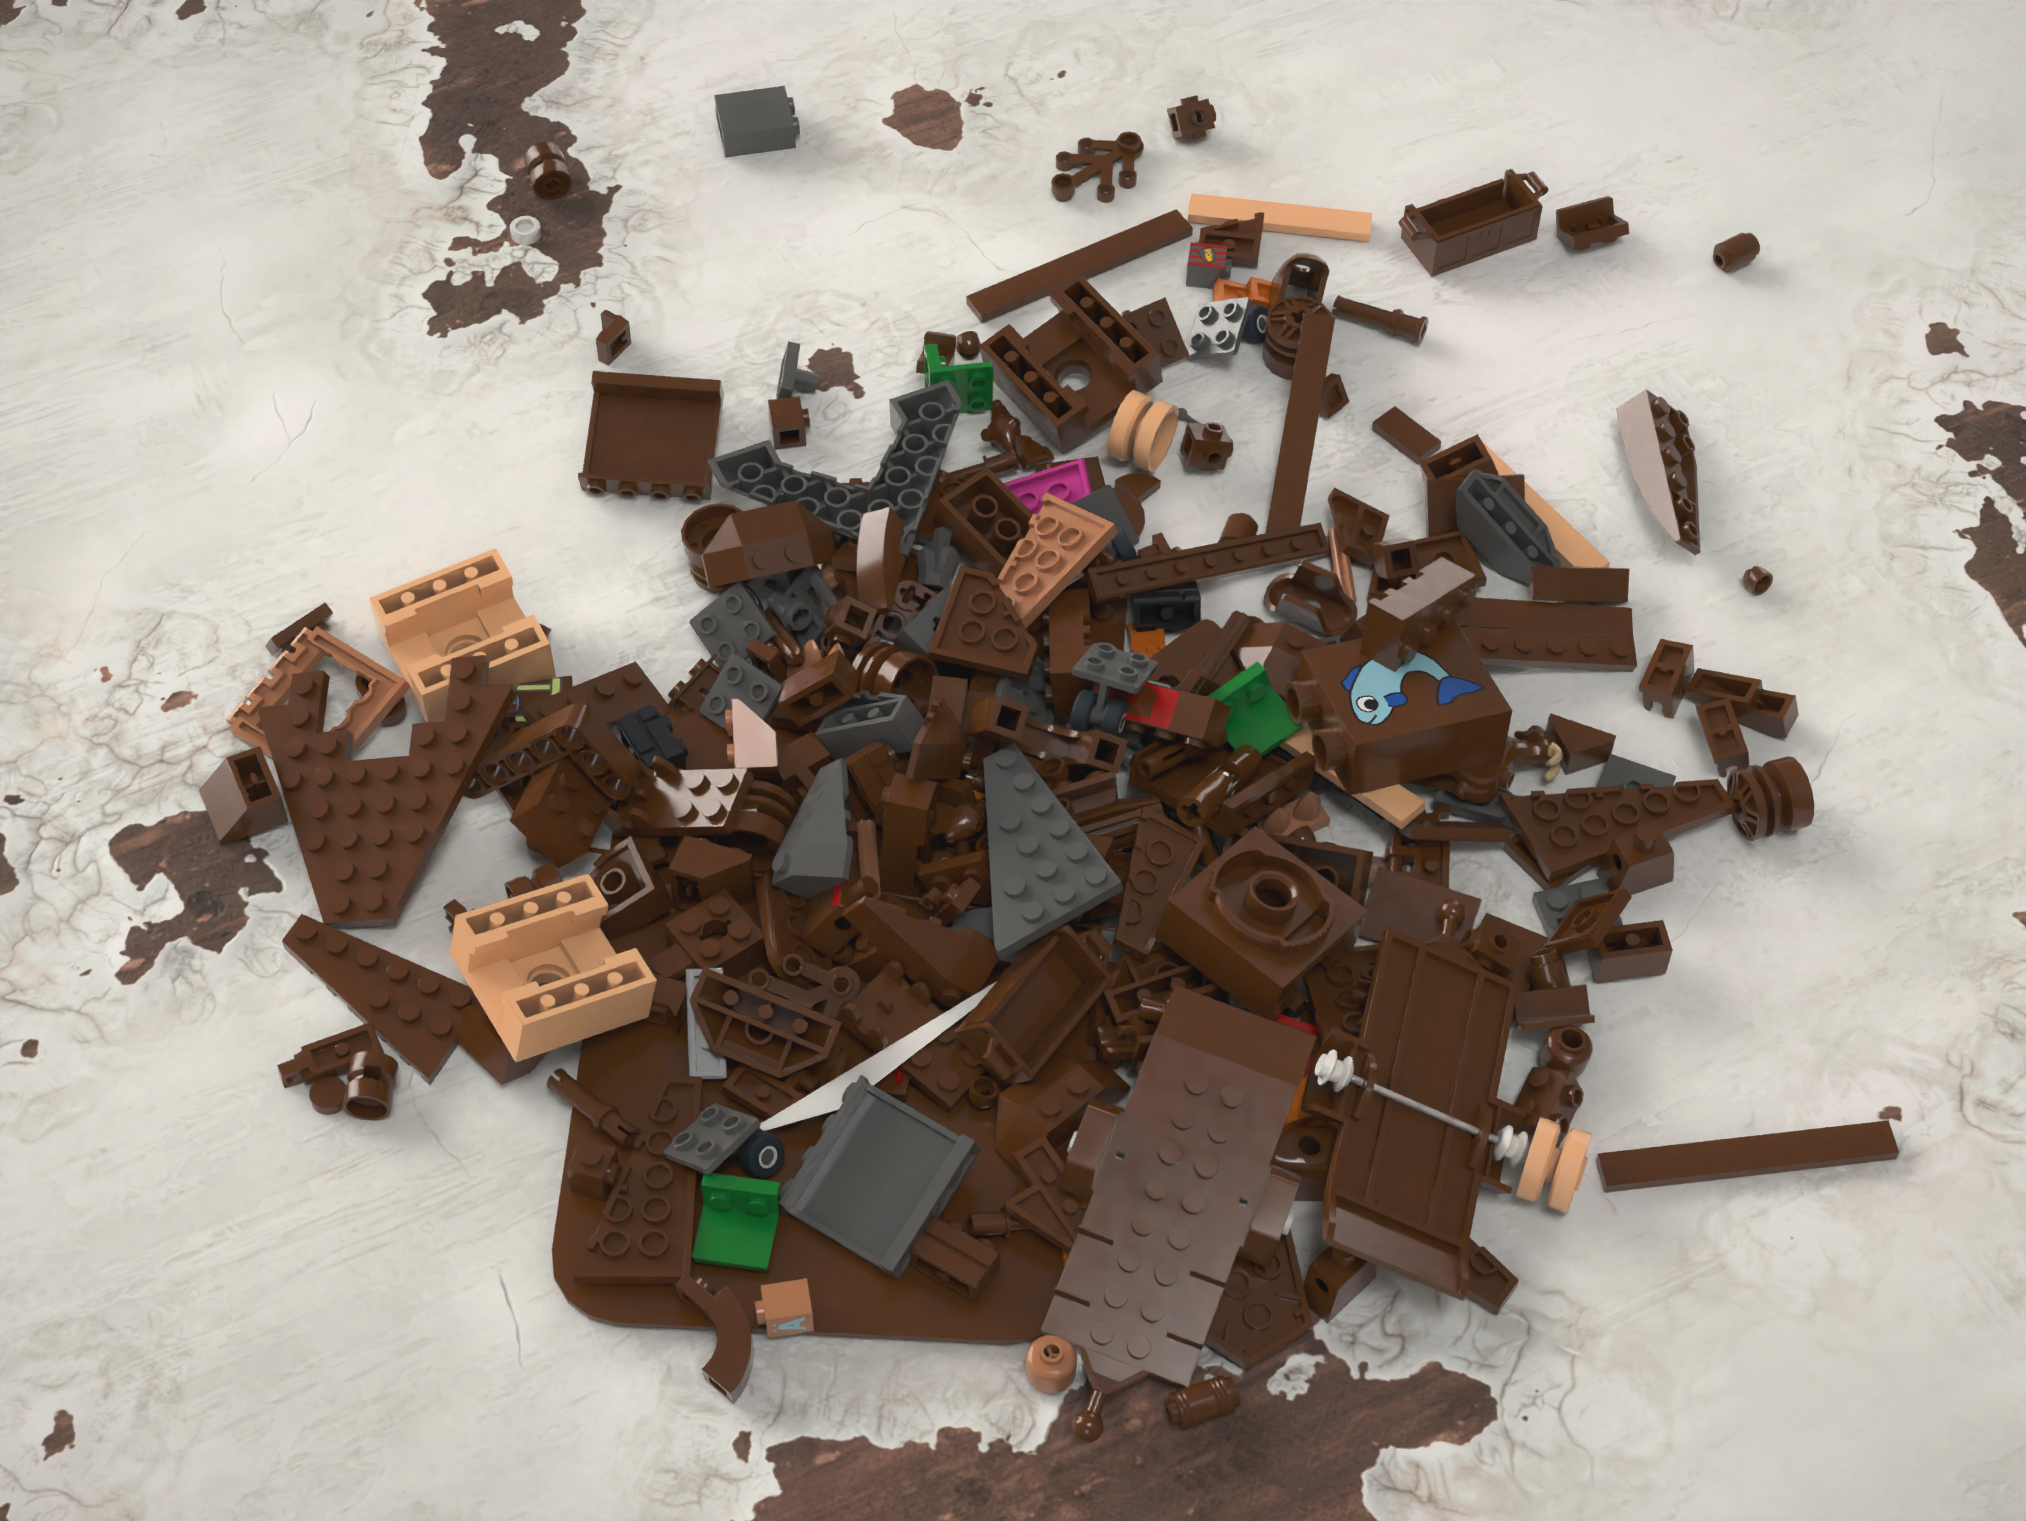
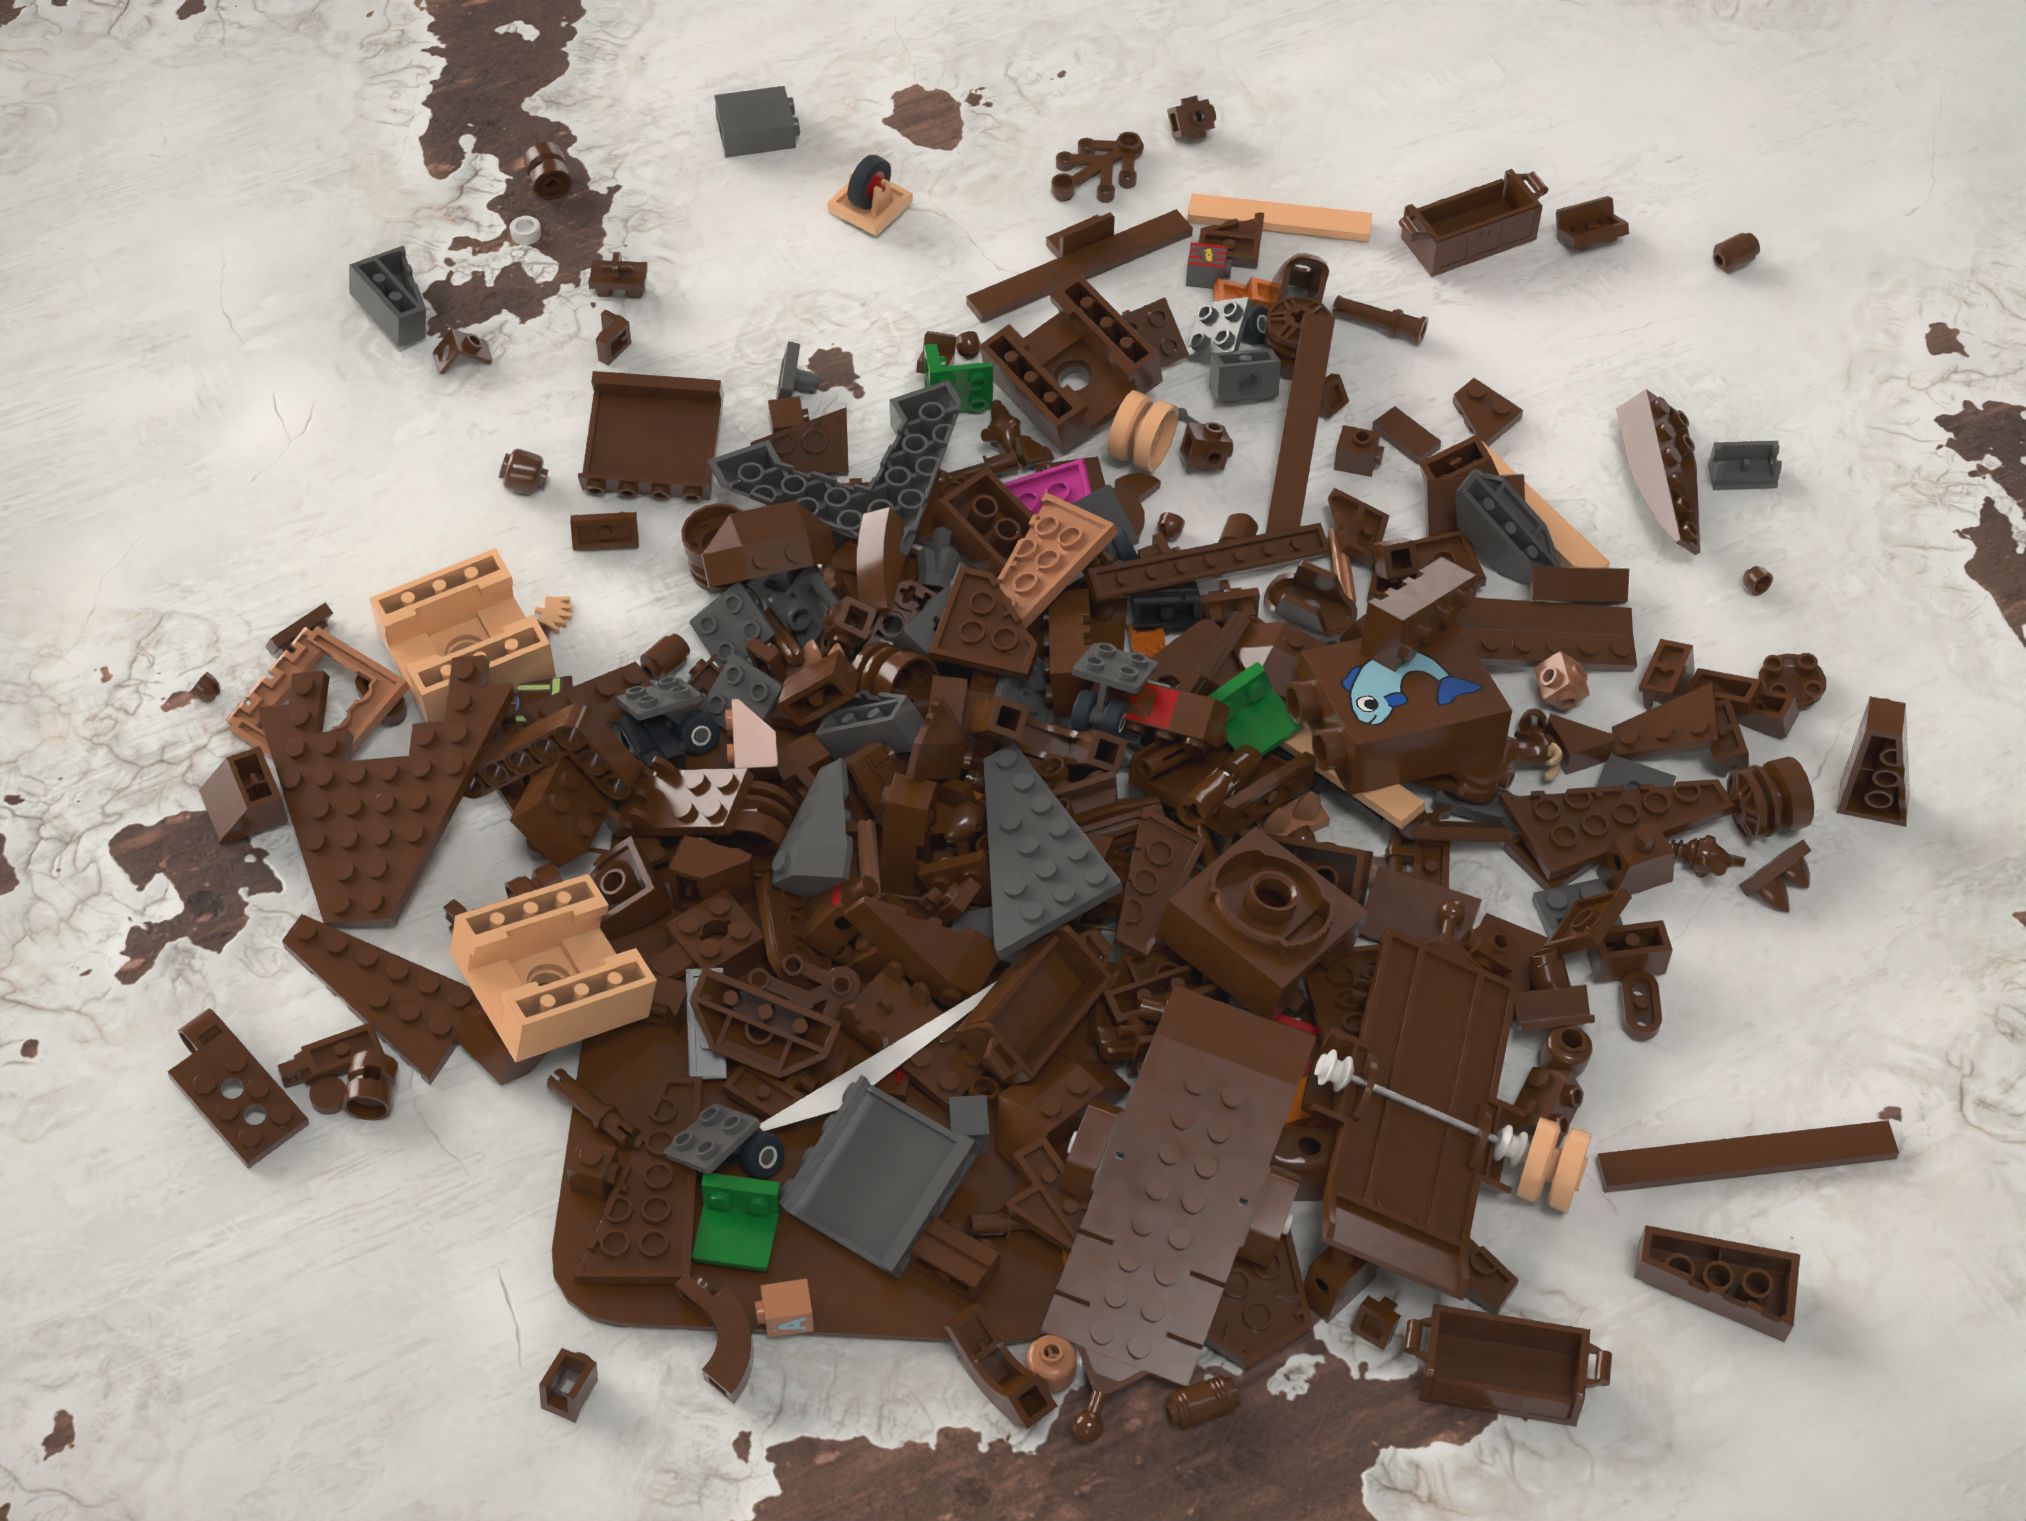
(206, 688): none -> reddish brown hinge
(221, 1061): none -> reddish brown hinge
(390, 295): none -> dark grey wedge
(463, 344): none -> reddish brown bracket
(523, 471): none -> reddish brown head
(555, 613): none -> light nougat piece
(568, 1384): none -> reddish brown window
(604, 531): none -> reddish brown tile
(618, 275): none -> reddish brown hips
(664, 657): none -> reddish brown brick
(678, 703): none -> dark grey plate
(815, 444): none -> reddish brown wing
(870, 197): none -> light nougat plate
(970, 1117): none -> dark grey brick
(996, 1372): none -> reddish brown arch
(1081, 234): none -> reddish brown panel
(1170, 525): none -> reddish brown hinge
(1221, 603): none -> reddish brown hips
(1229, 367): none -> dark grey brick
(1358, 451): none -> reddish brown brick
(1377, 1321): none -> reddish brown tile
(1486, 411): none -> reddish brown wing
(1505, 1364): none -> reddish brown container
(1526, 719): none -> reddish brown hinge
(1561, 681): none -> nougat brick
(1641, 1008): none -> reddish brown plate
(1671, 728): none -> reddish brown wing
(1705, 856): none -> reddish brown piece
(1723, 1276): none -> reddish brown wedge
(1744, 465): none -> dark grey hinge
(1769, 884): none -> reddish brown tile
(1794, 676): none -> reddish brown dish
(1878, 766): none -> reddish brown wedge

